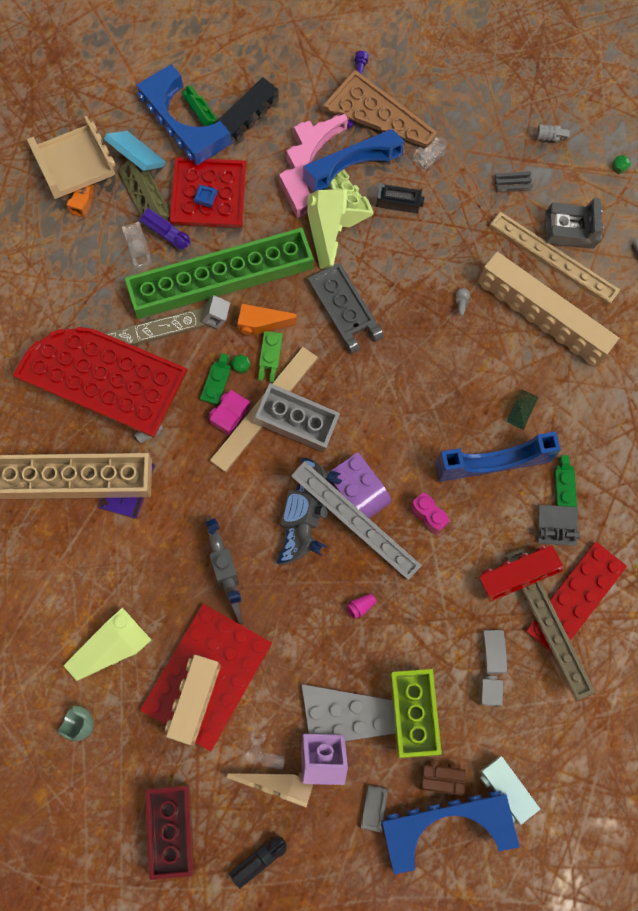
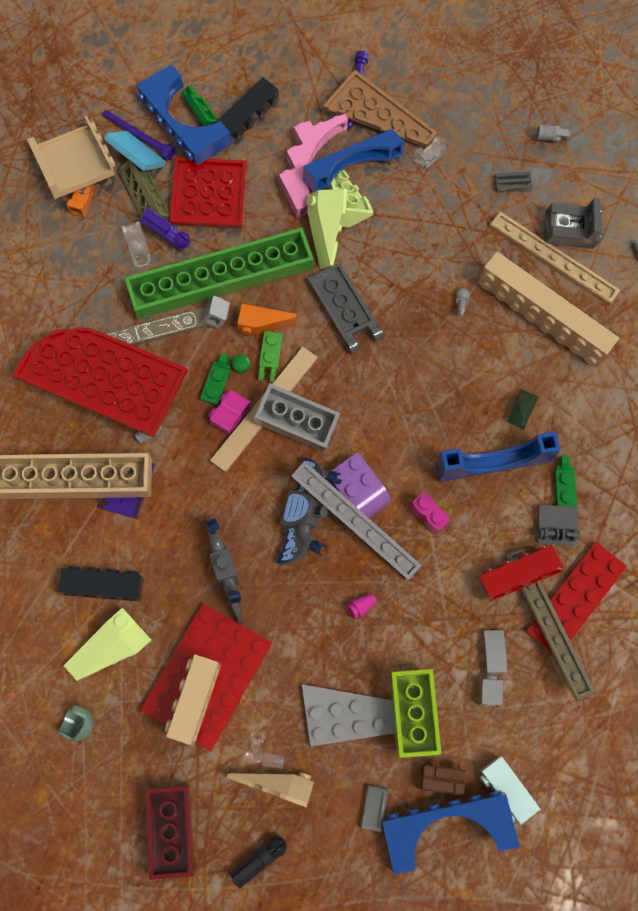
(101, 584): none -> black brick
(166, 150): none -> dark purple piece
(205, 196): blue tile -> none
(324, 759): lavender brick -> none
(399, 198): black window -> none
(621, 164): green tile -> none

